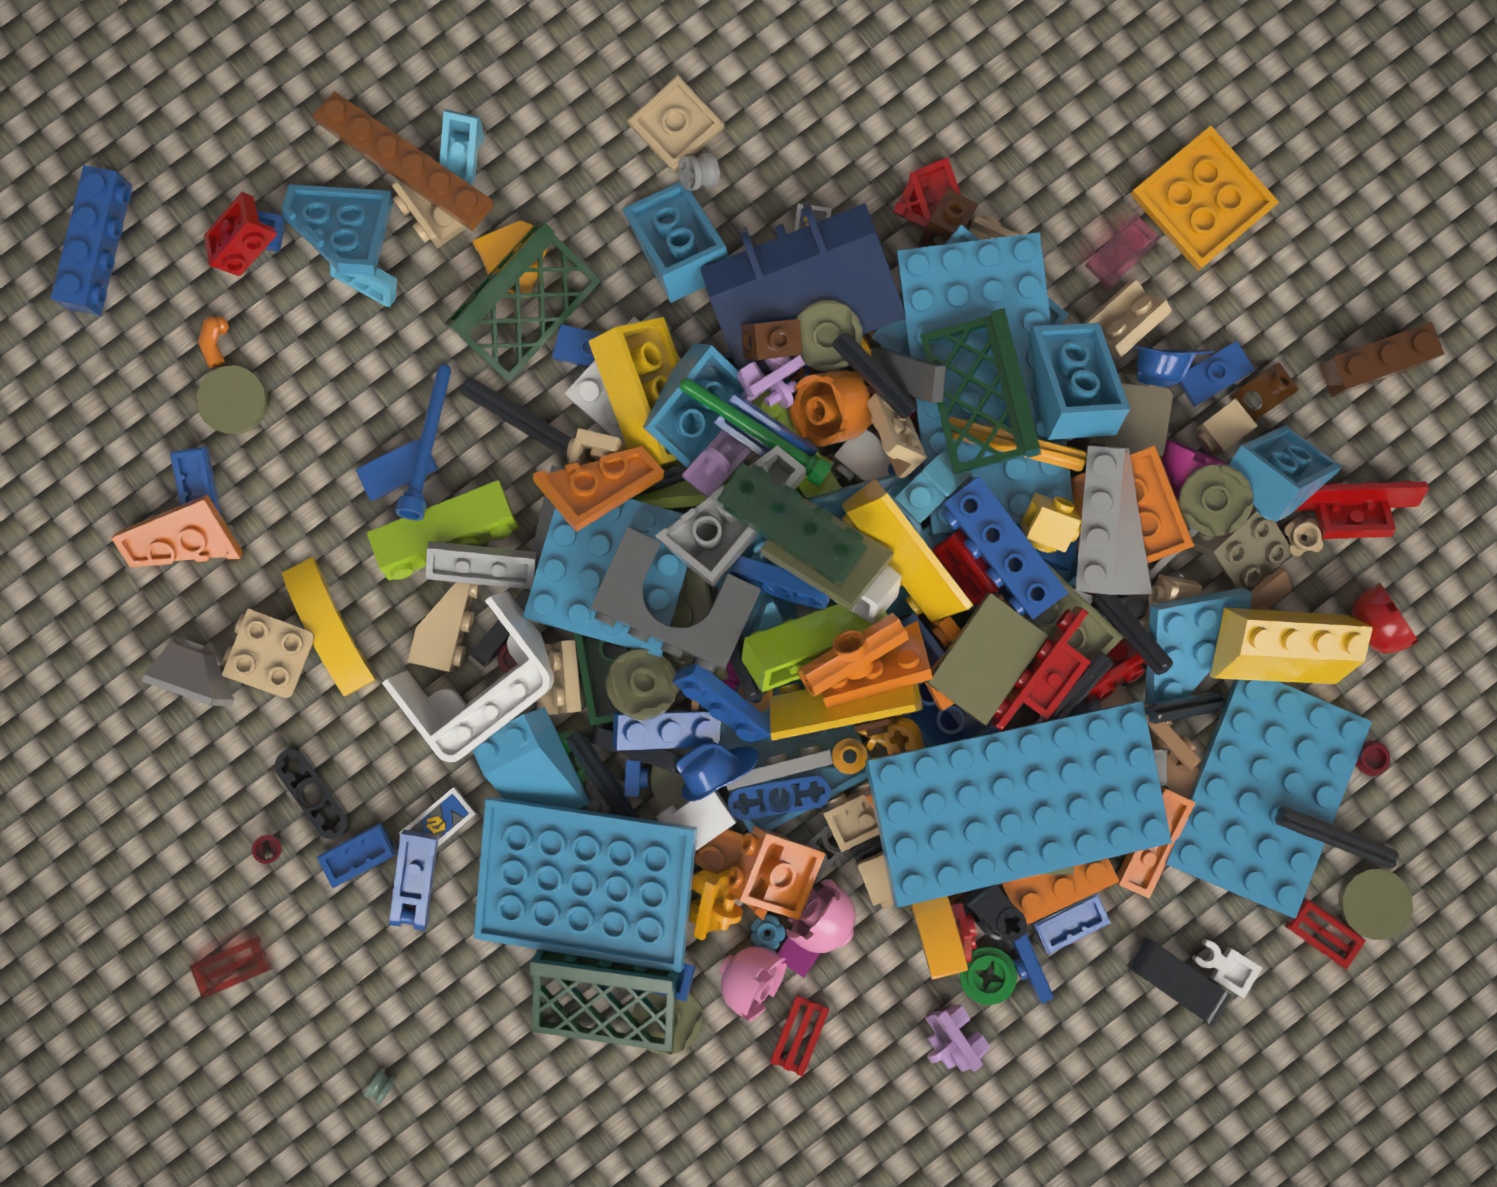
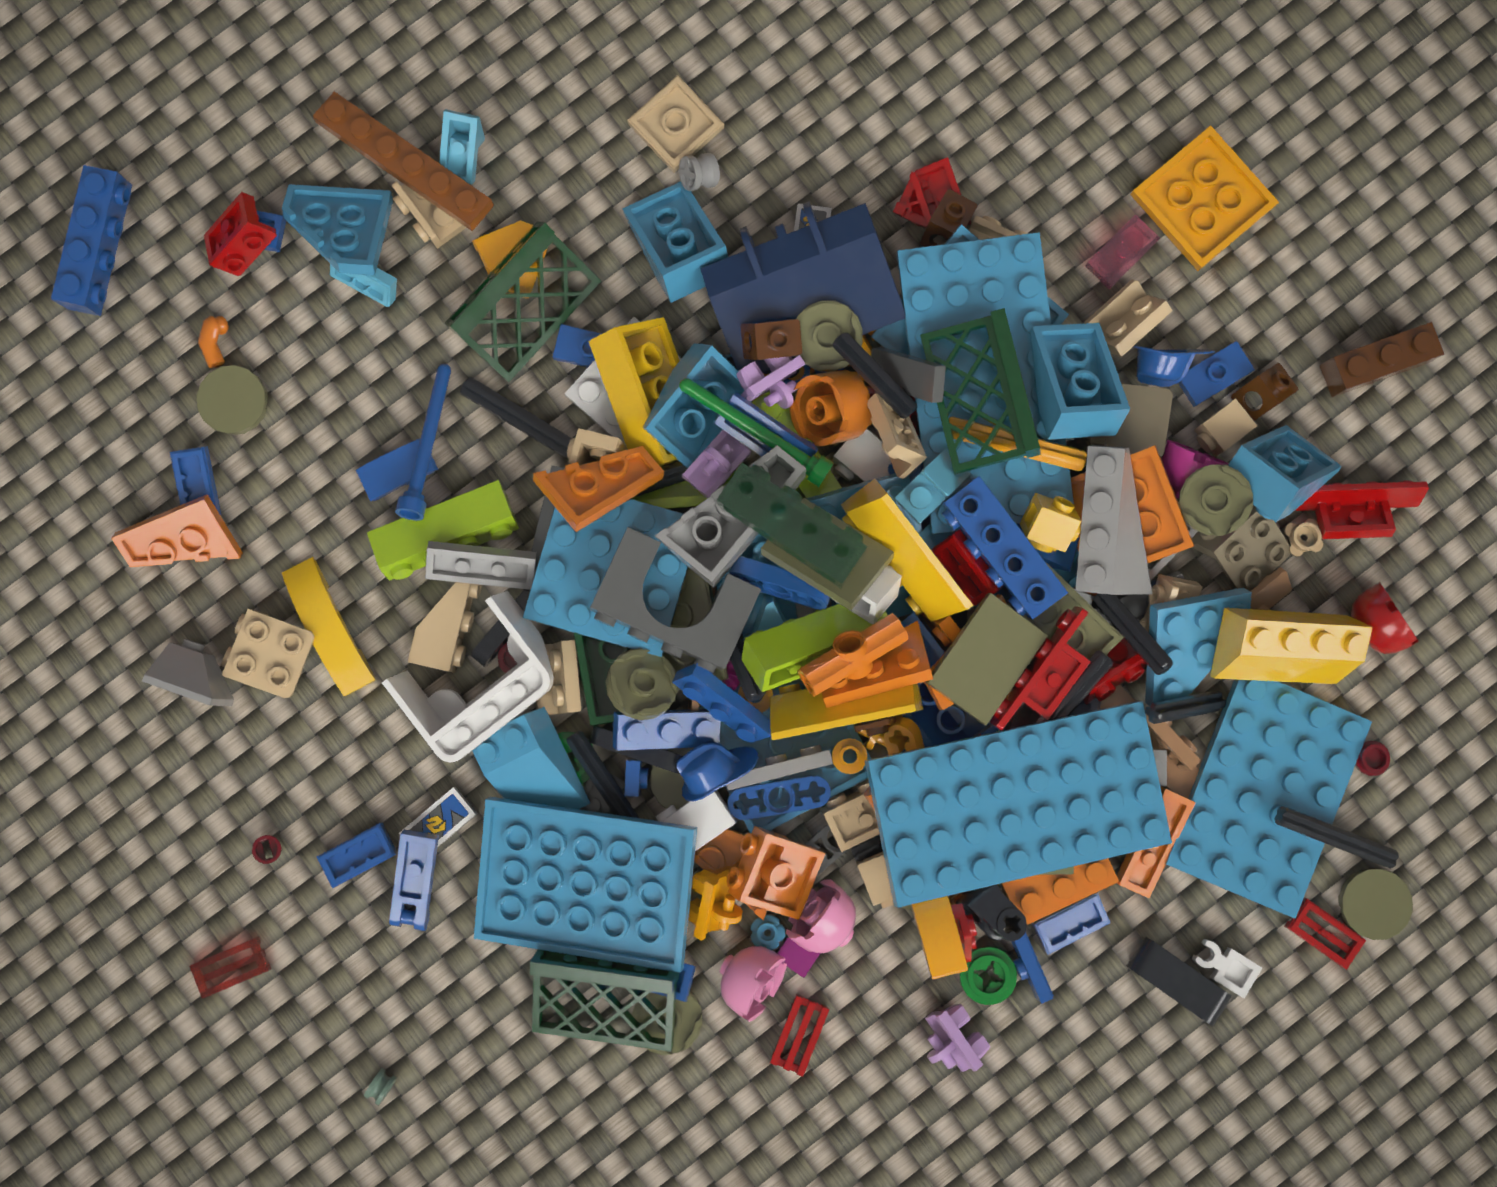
(319, 821): black beam -> none

